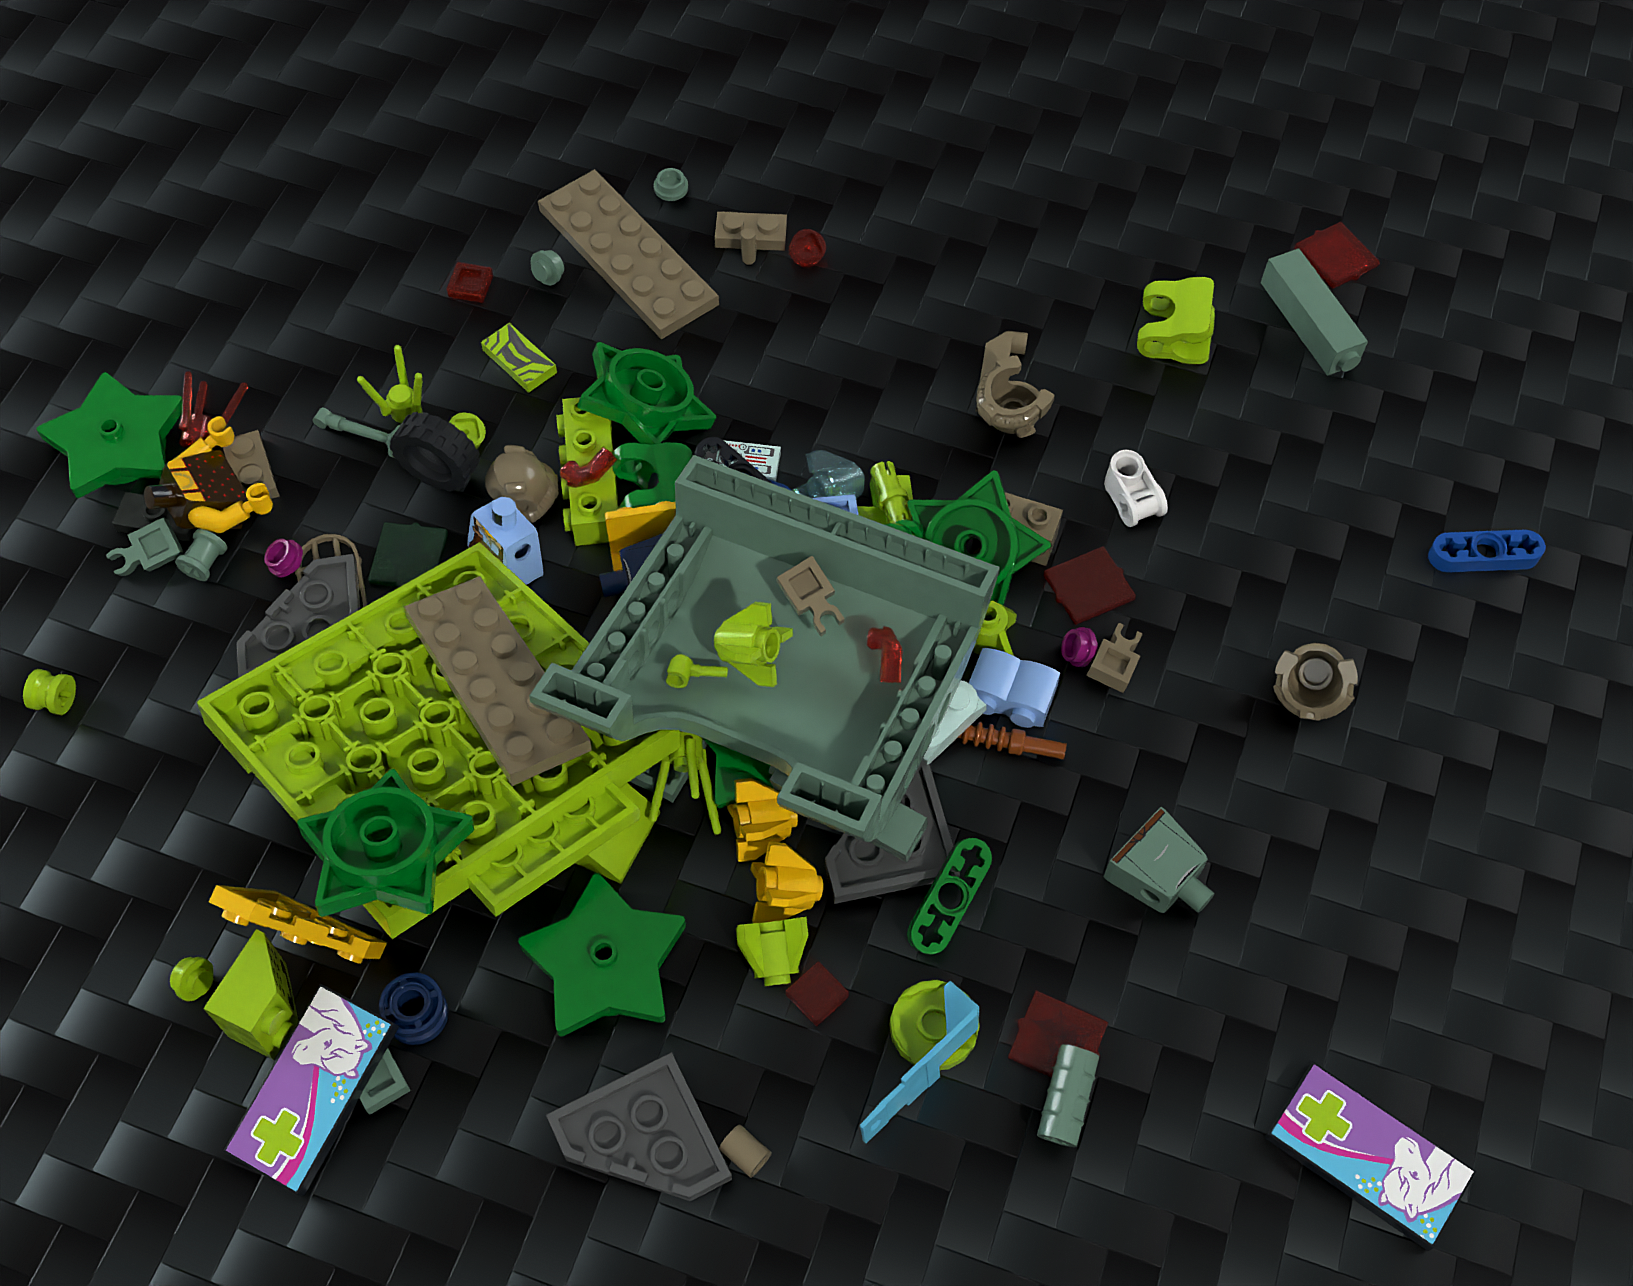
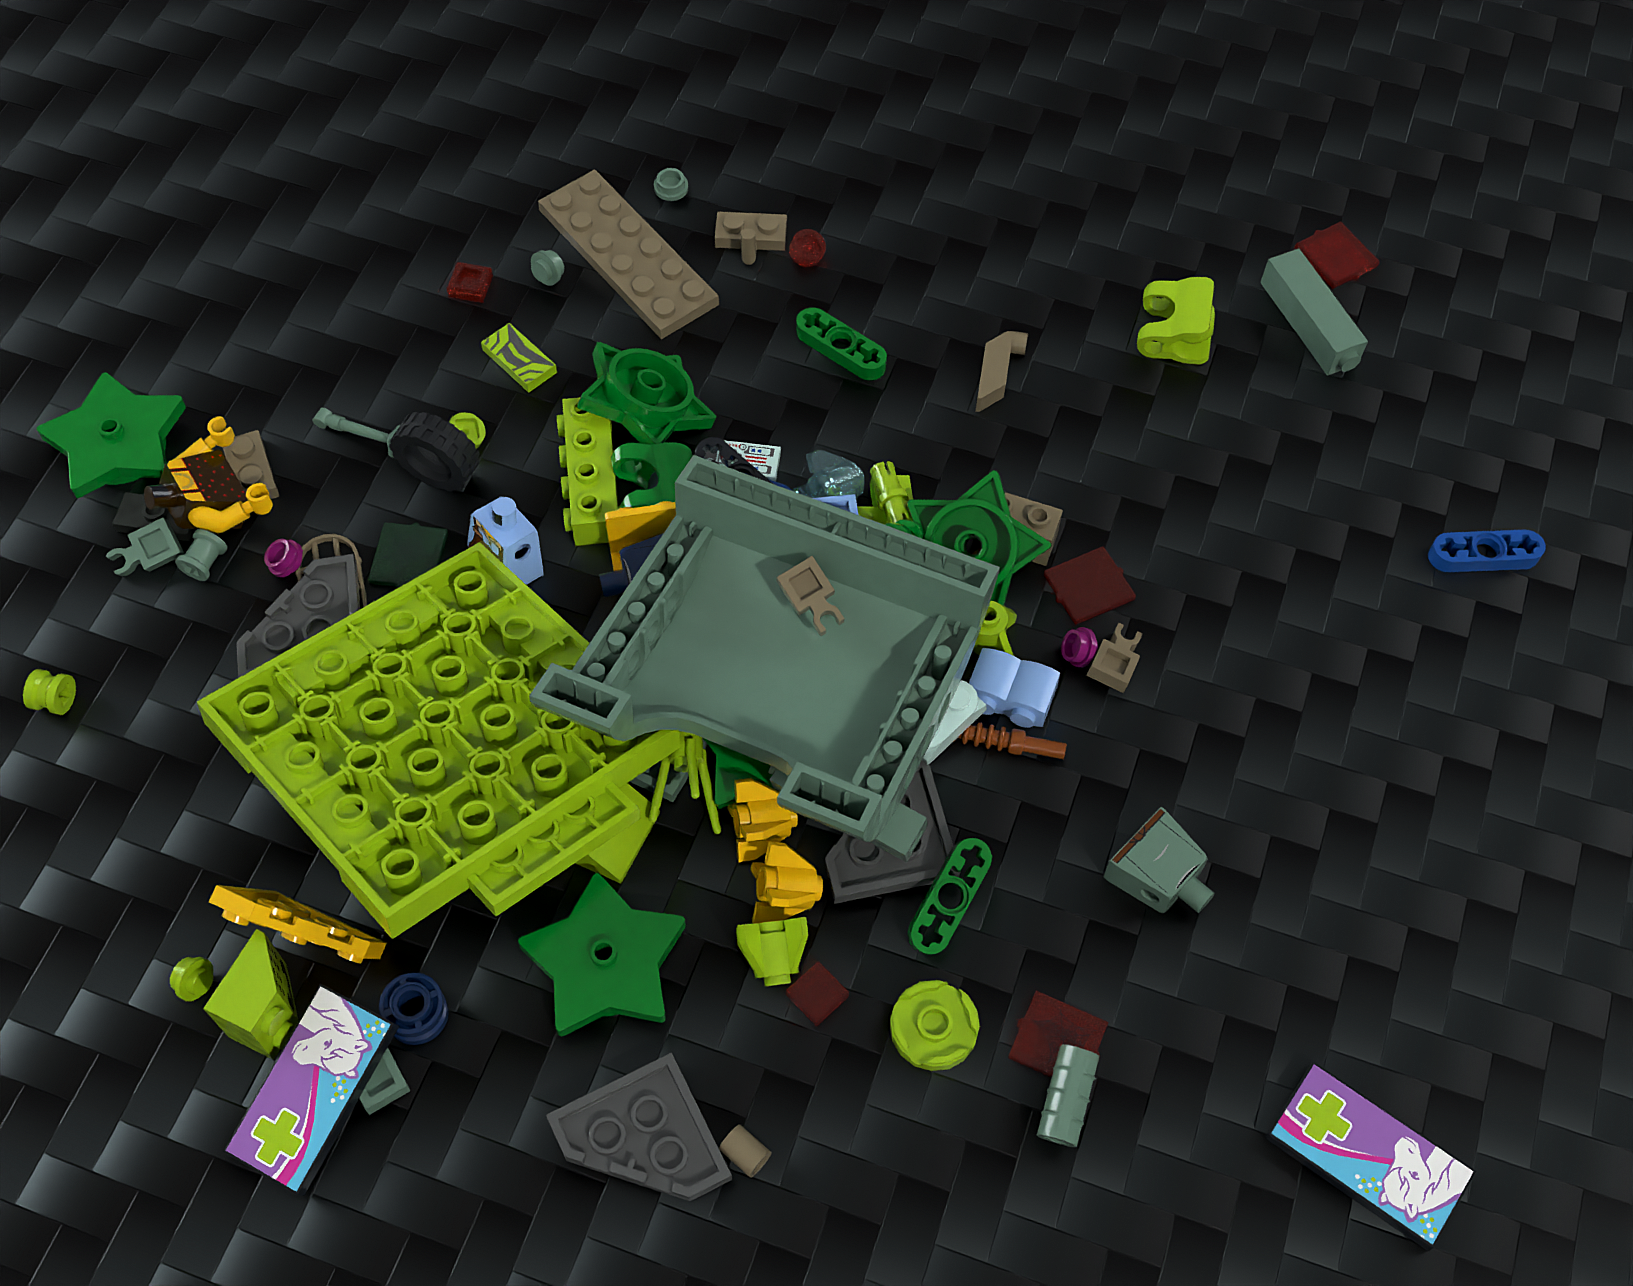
(196, 424): clear red plant -> none
(382, 847): green plate -> none
(401, 398): lime plant -> none
(493, 679): dark tan plate -> none
(524, 480): dark tan helmet -> none
(590, 473): clear red arm -> none
(682, 667): lime hand -> none
(750, 643): lime brick -> none
(847, 357): none -> green beam
(891, 653): clear red arm -> none
(961, 1024): medium azure piece -> none
(1011, 405): dark tan helmet -> none
(1136, 494): white piece -> none
(1315, 681): dark tan helmet -> none

